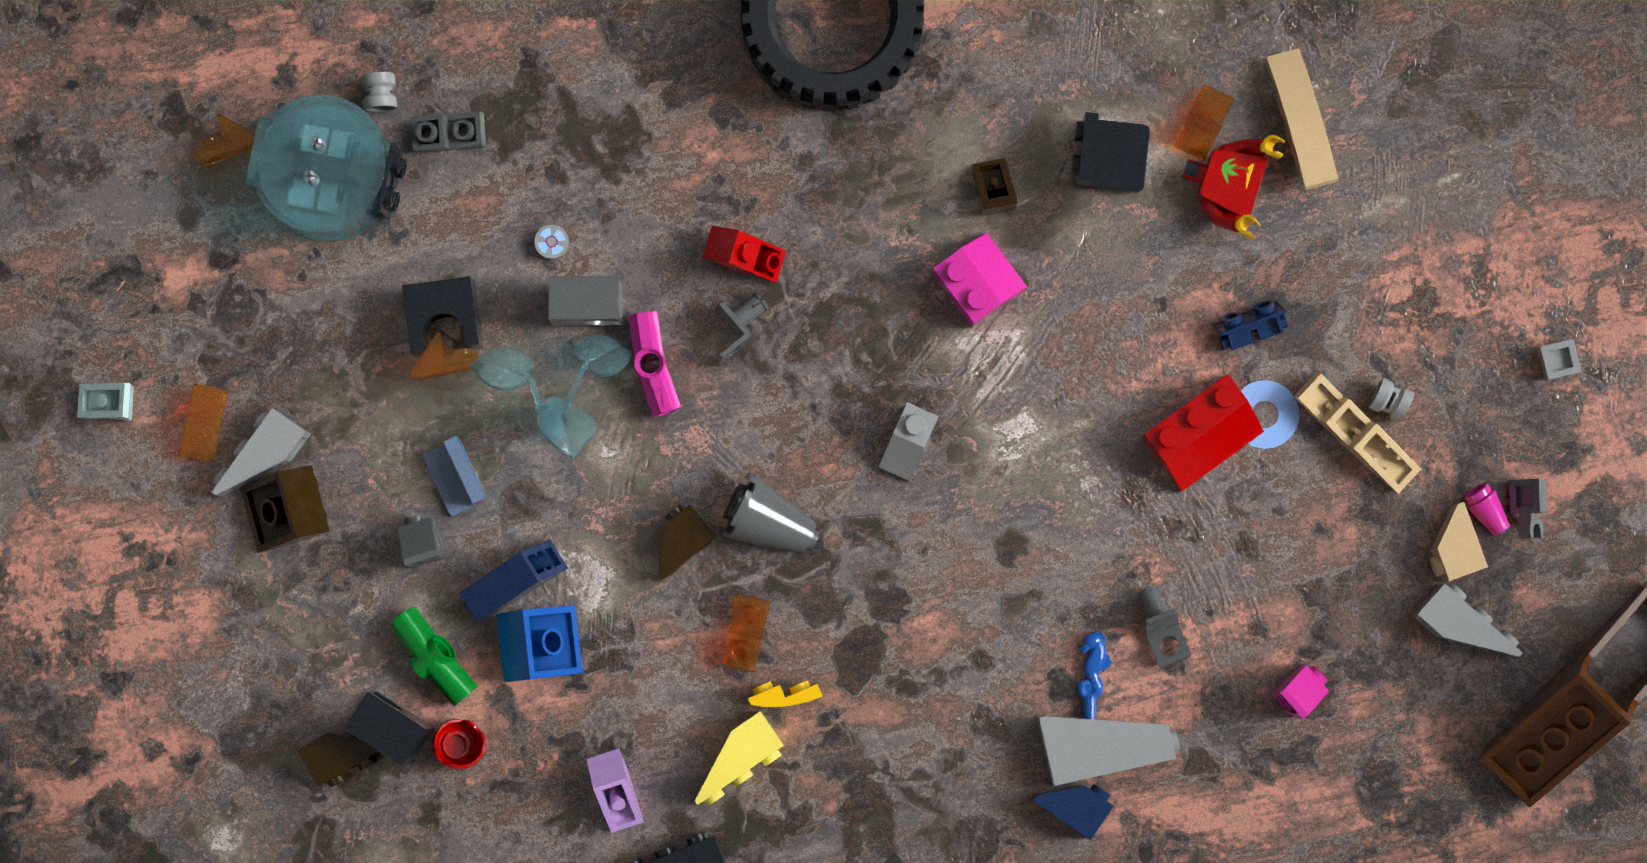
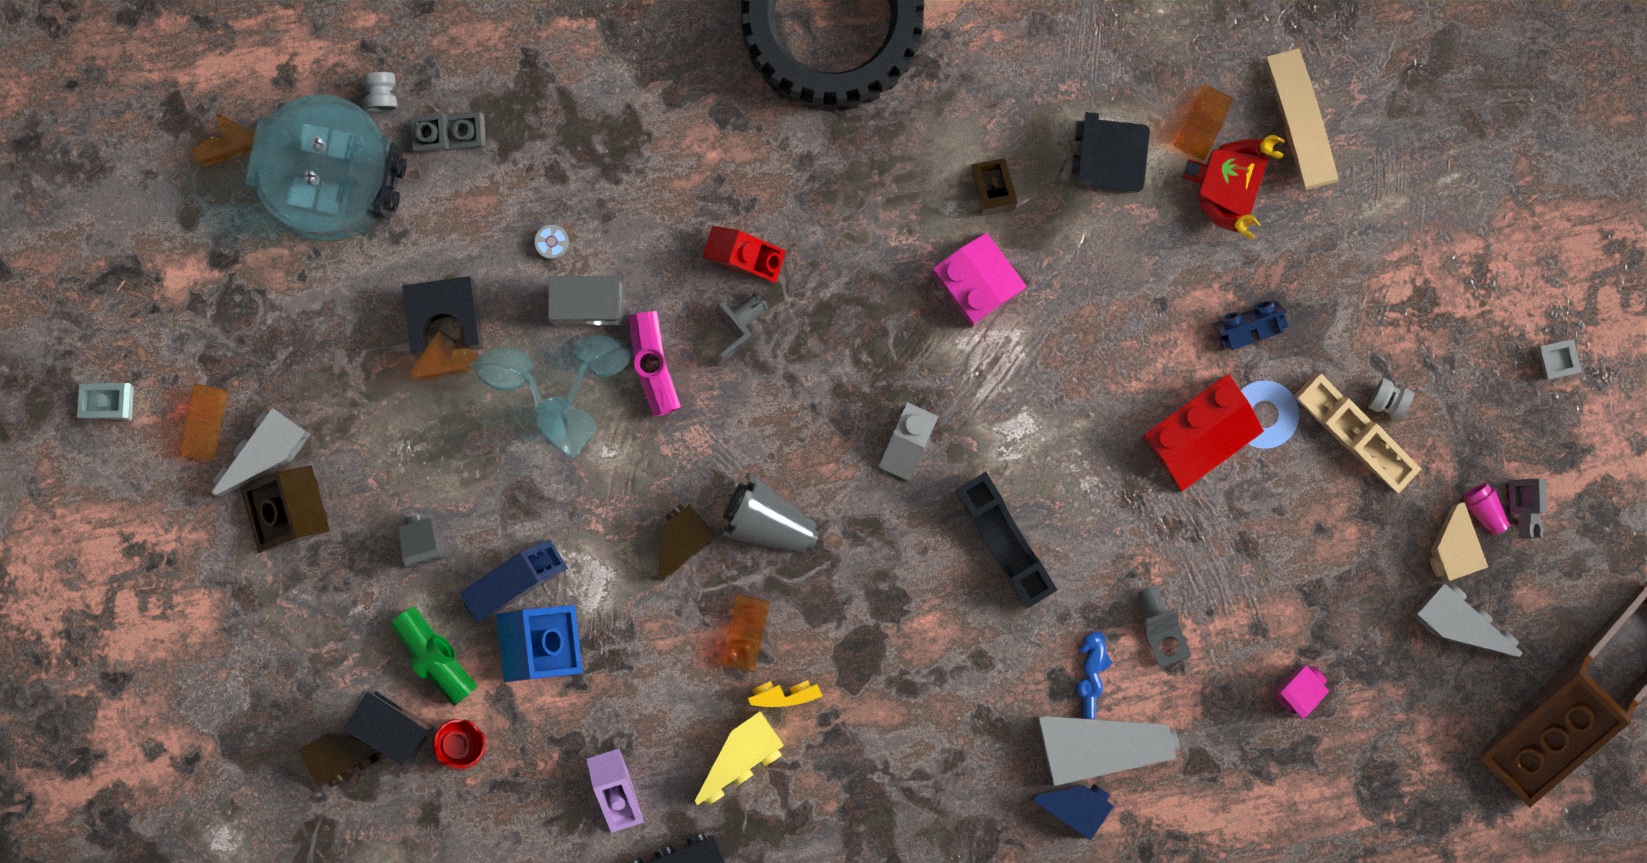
(455, 476): sand blue panel -> none
(1005, 540): none -> black arch

